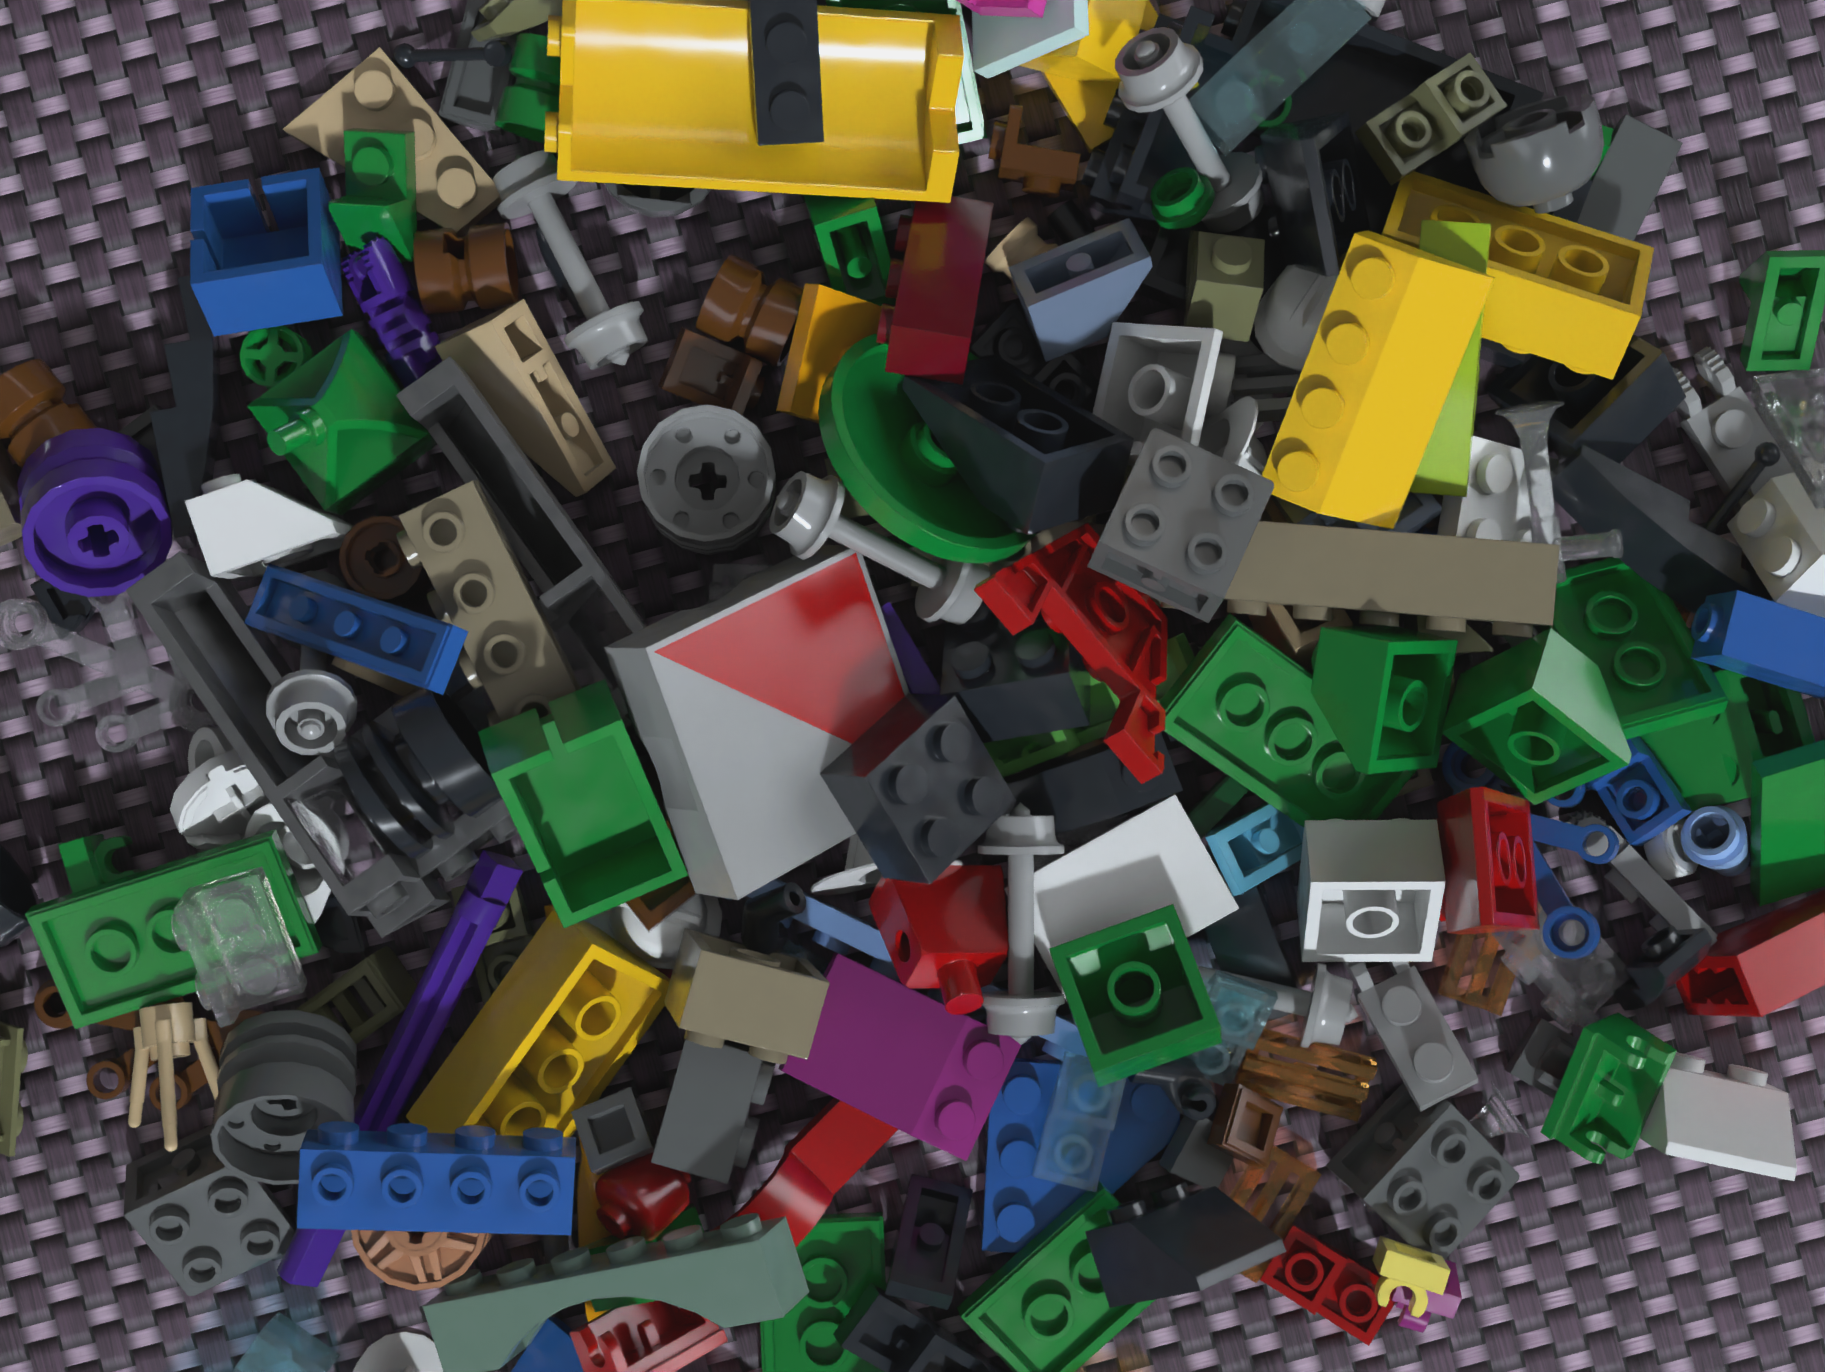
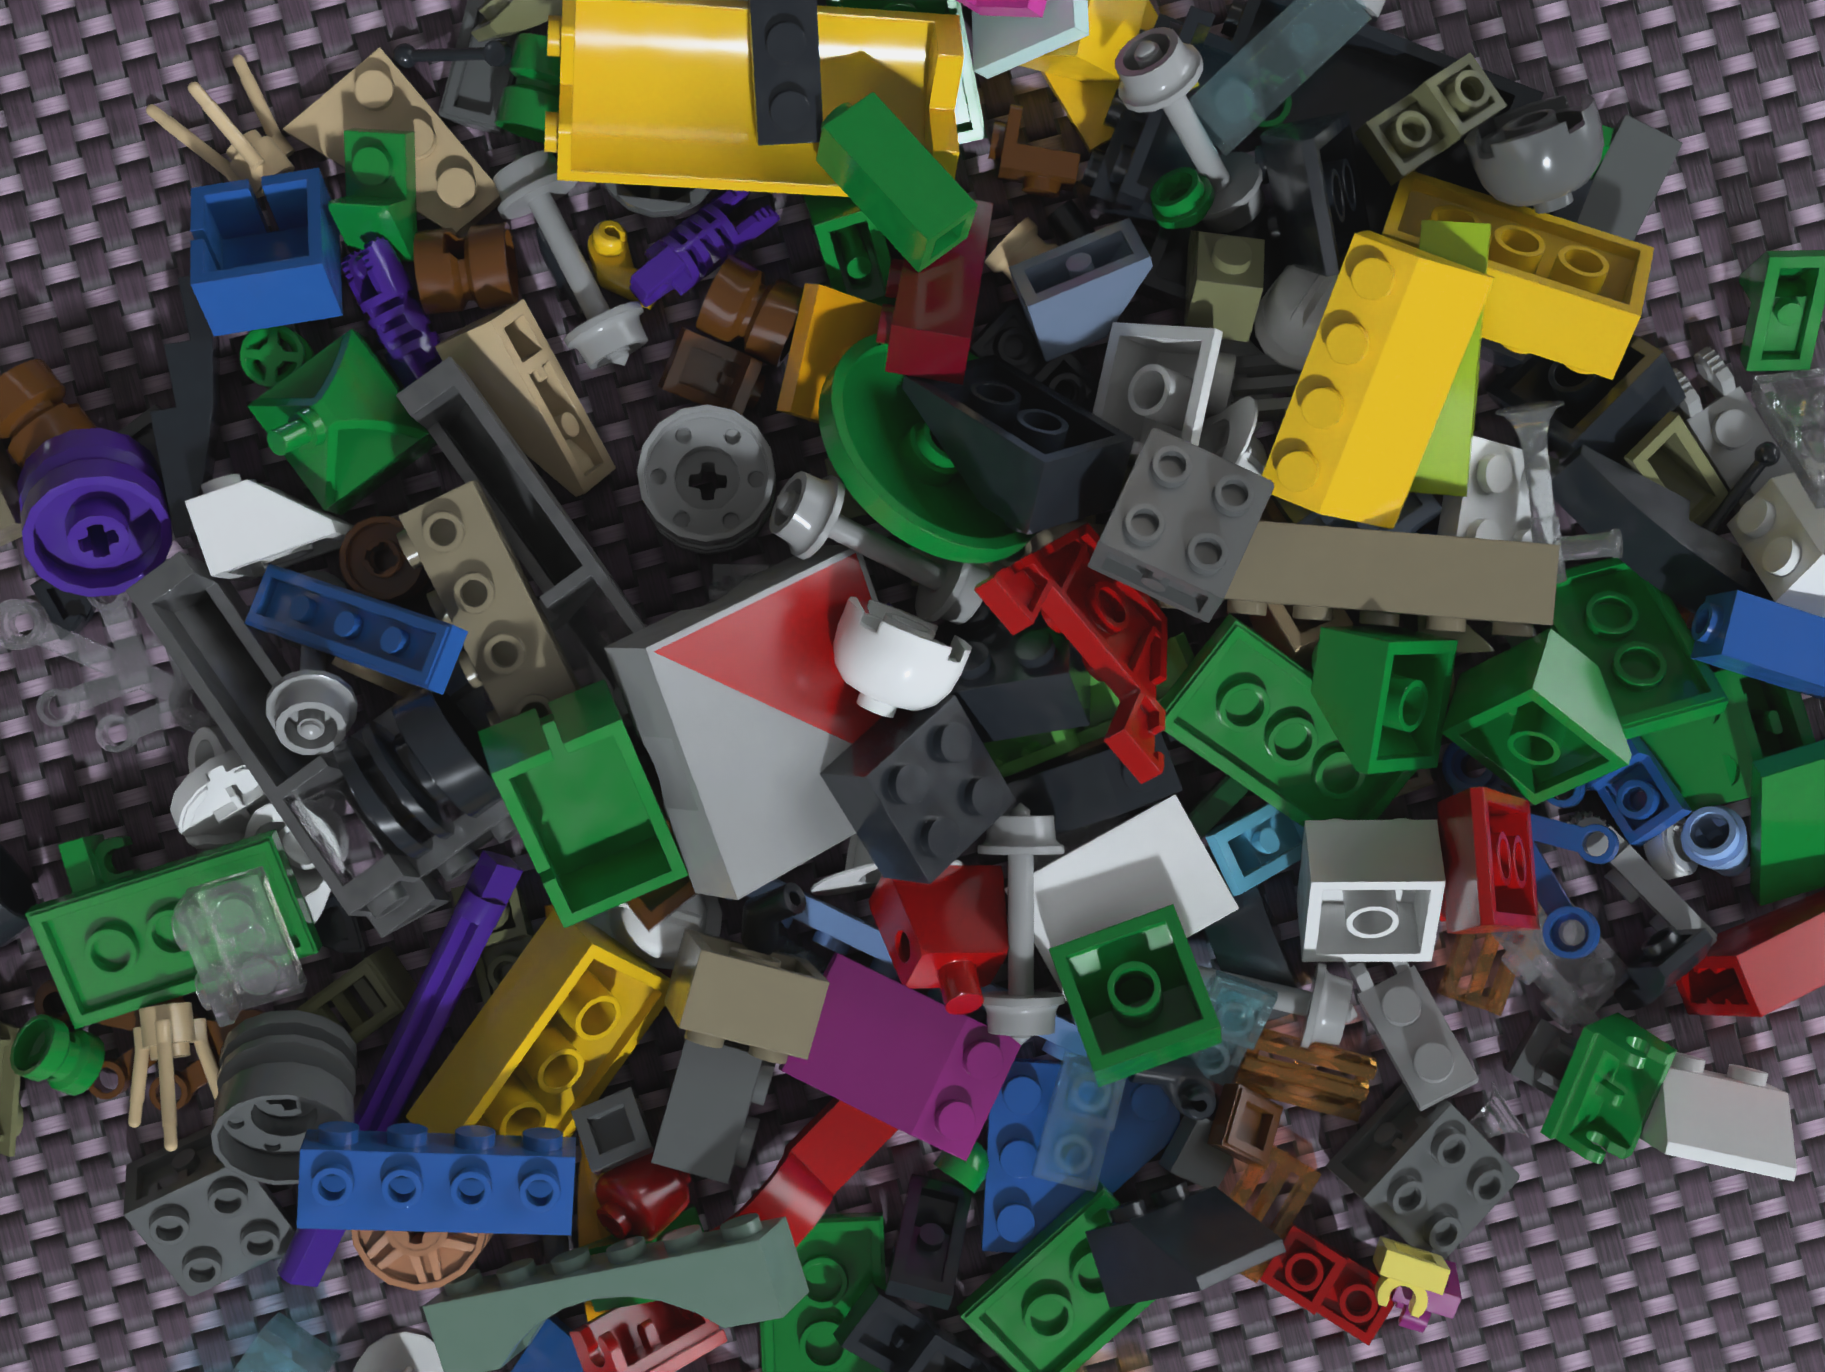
(51, 1052): none -> green wheel
(250, 153): none -> tan plant
(612, 259): none -> yellow arm
(698, 247): none -> dark purple hinge
(895, 181): none -> green brick
(895, 658): none -> white cylinder
(969, 1172): none -> green hinge
(1677, 463): none -> olive slope

